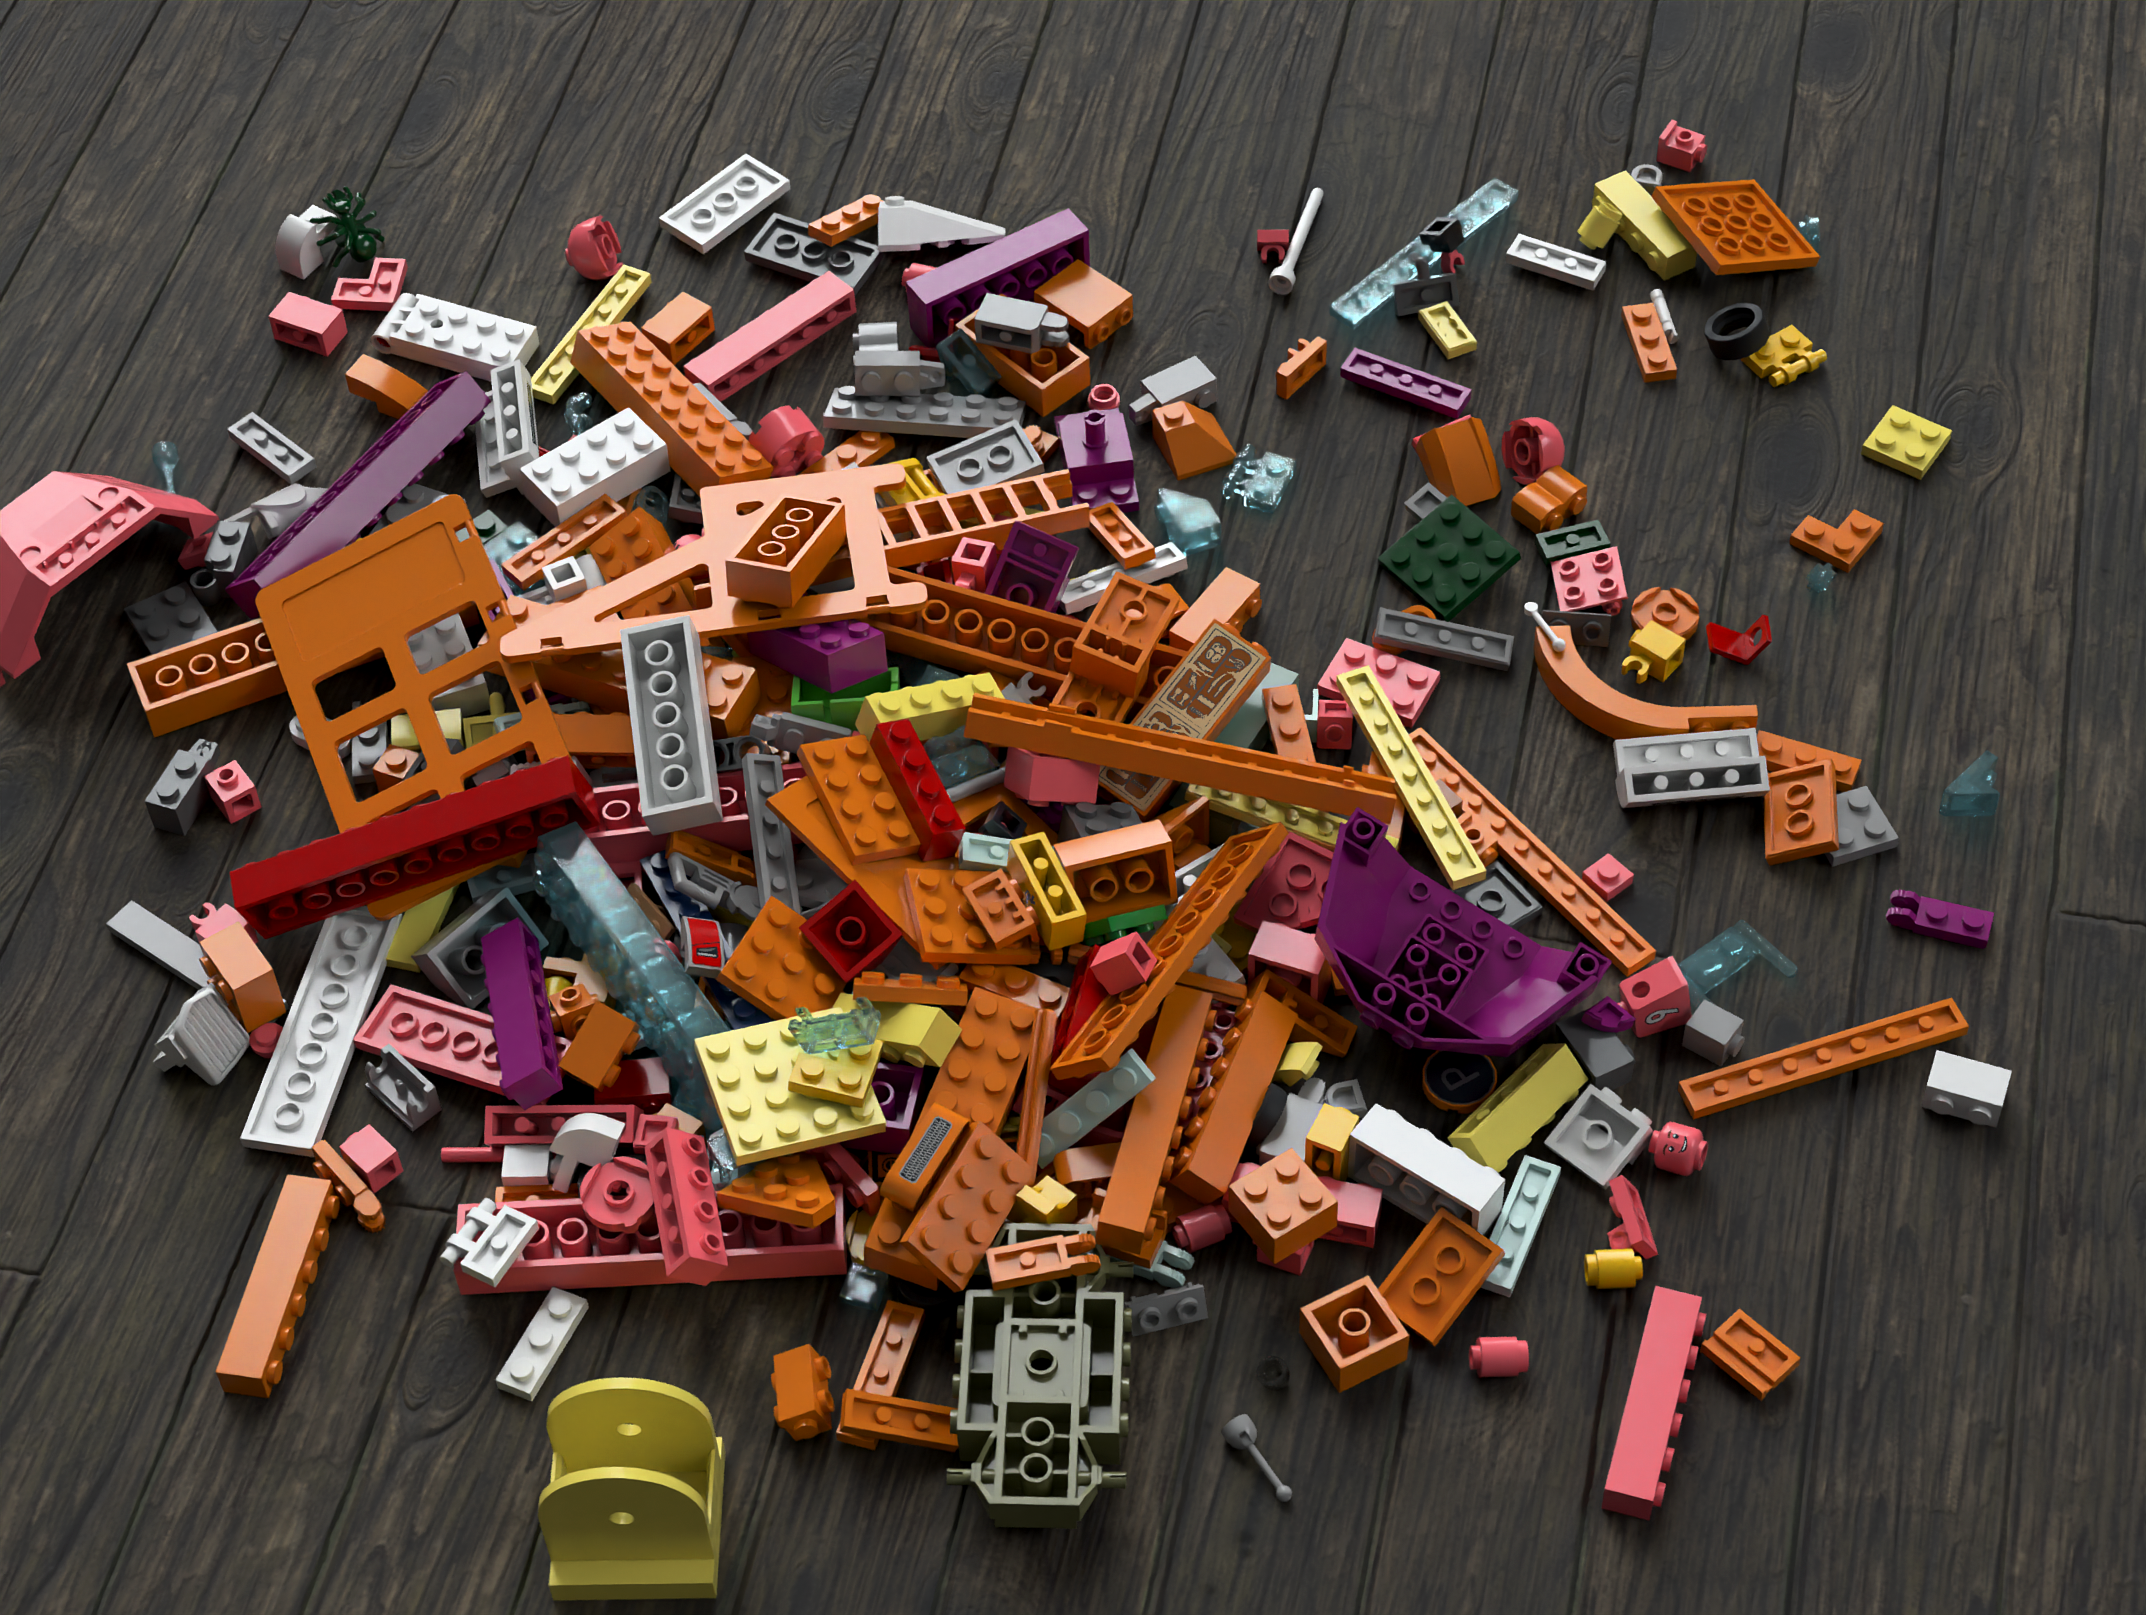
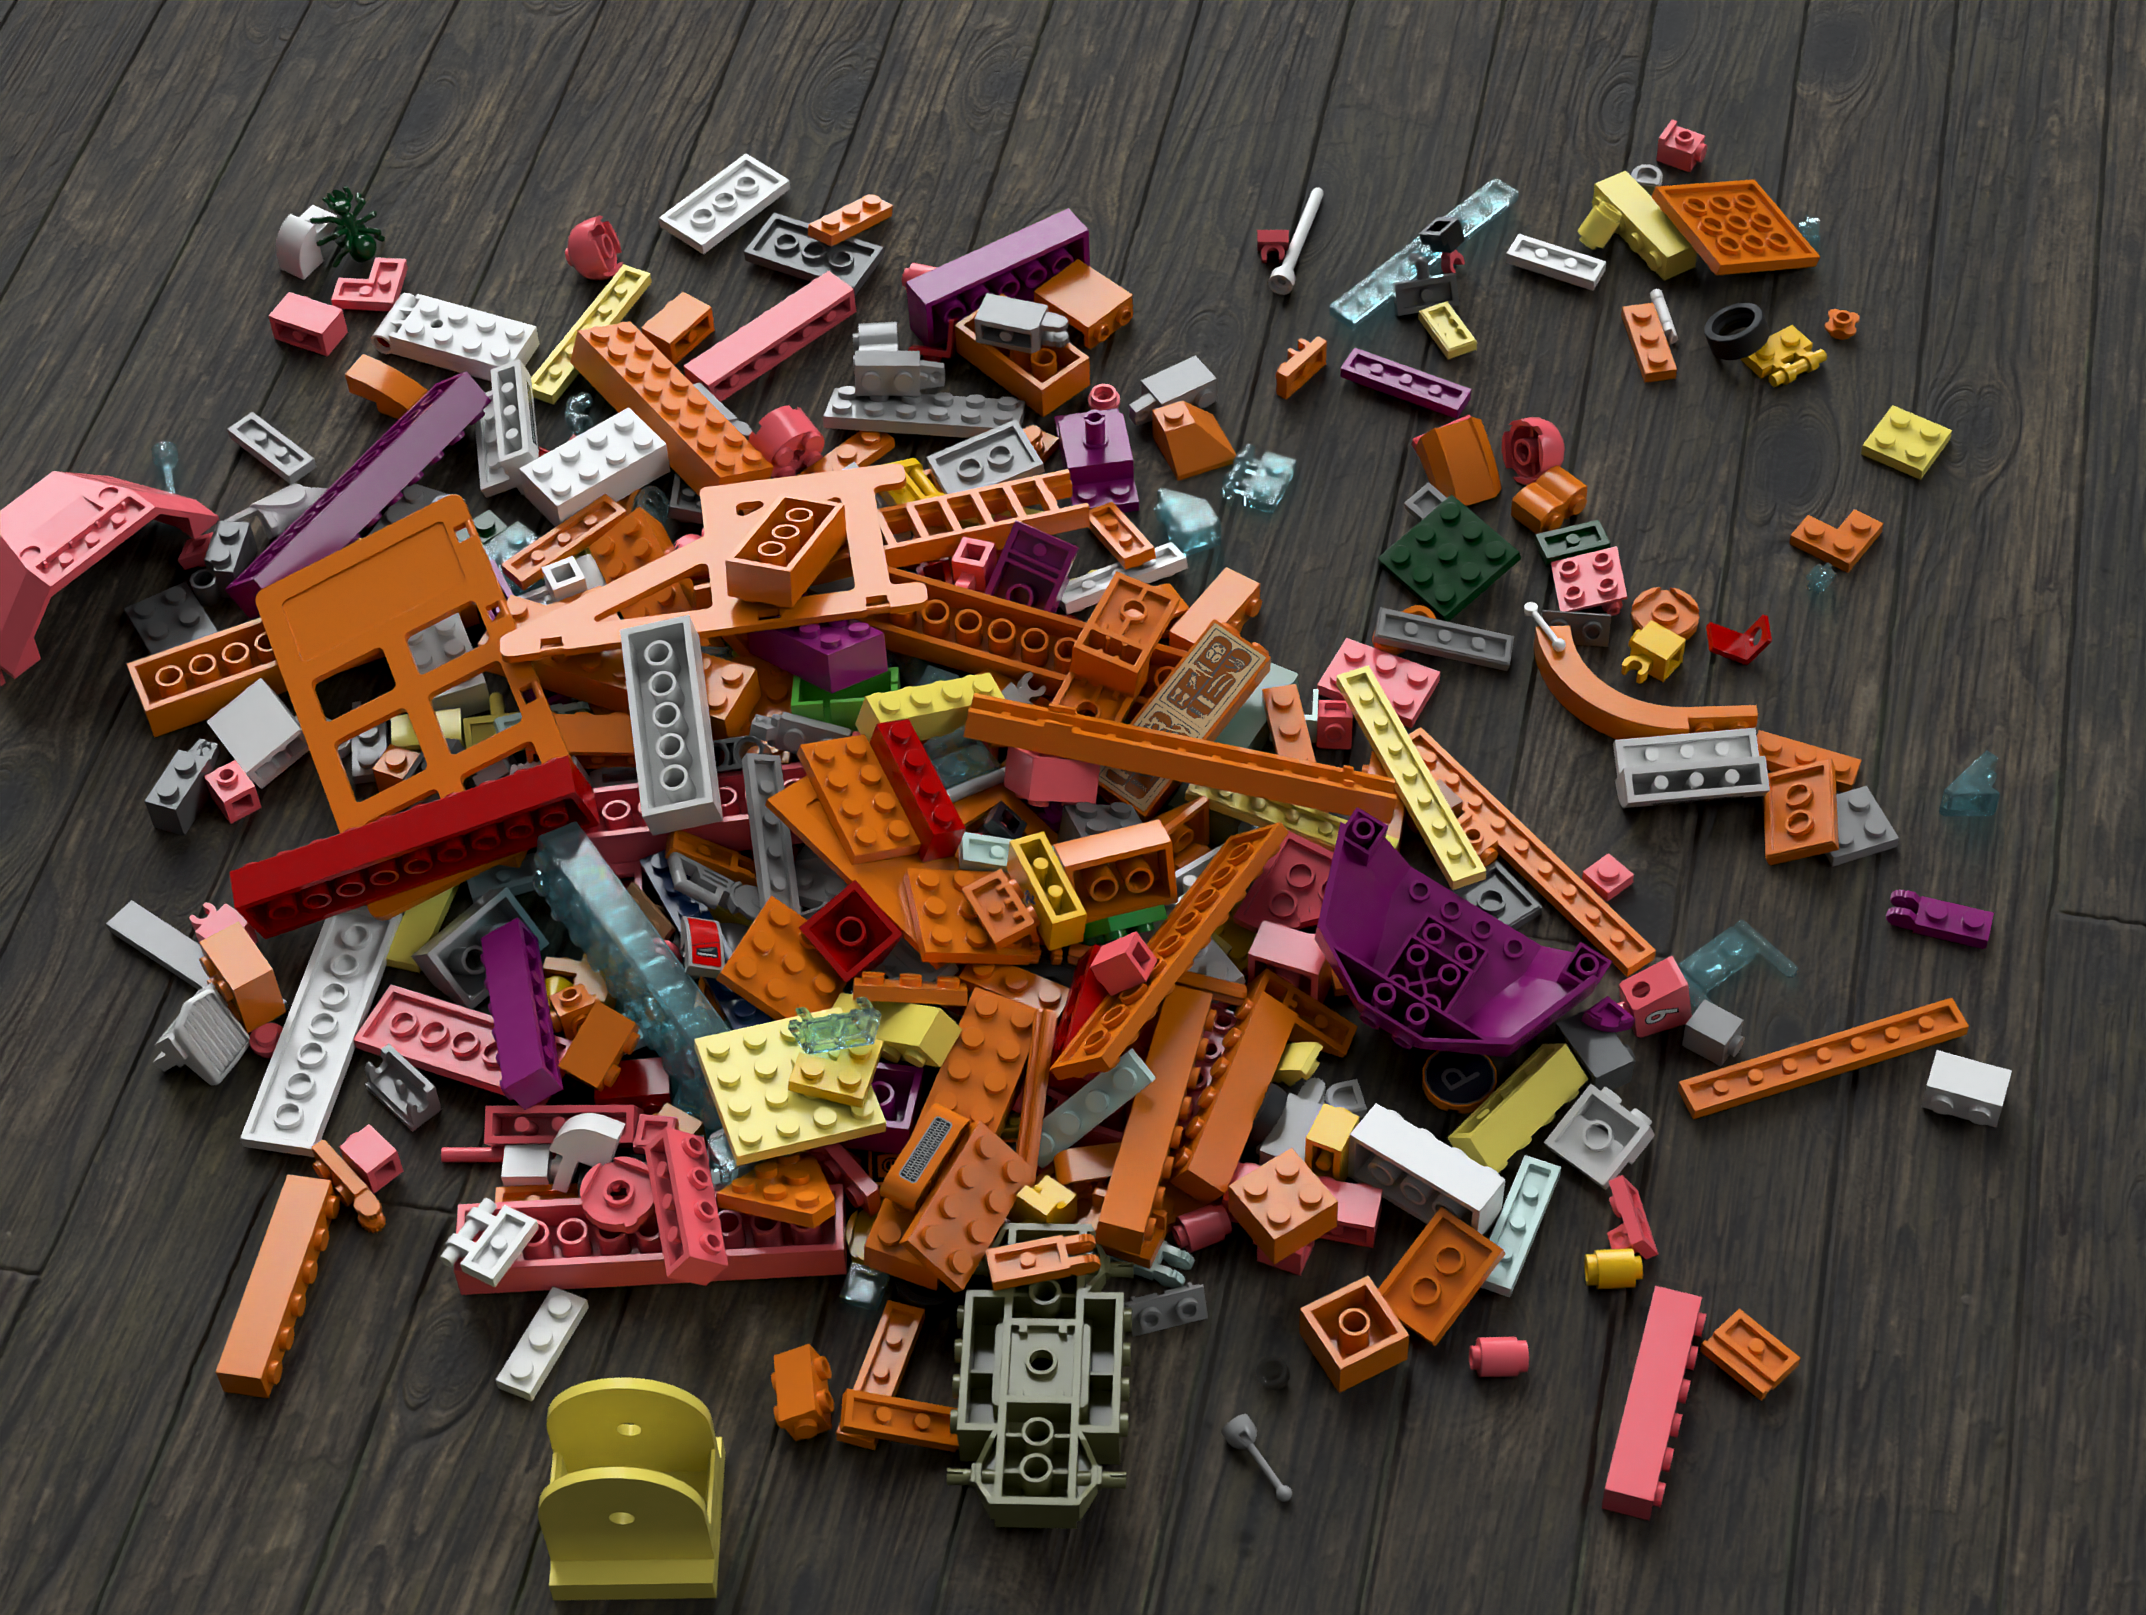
(260, 733): none -> white brick
(911, 224): white wedge -> none
(966, 363): clear light blue slope -> none
(1678, 1148): coral head -> none
(1841, 324): none -> orange plate

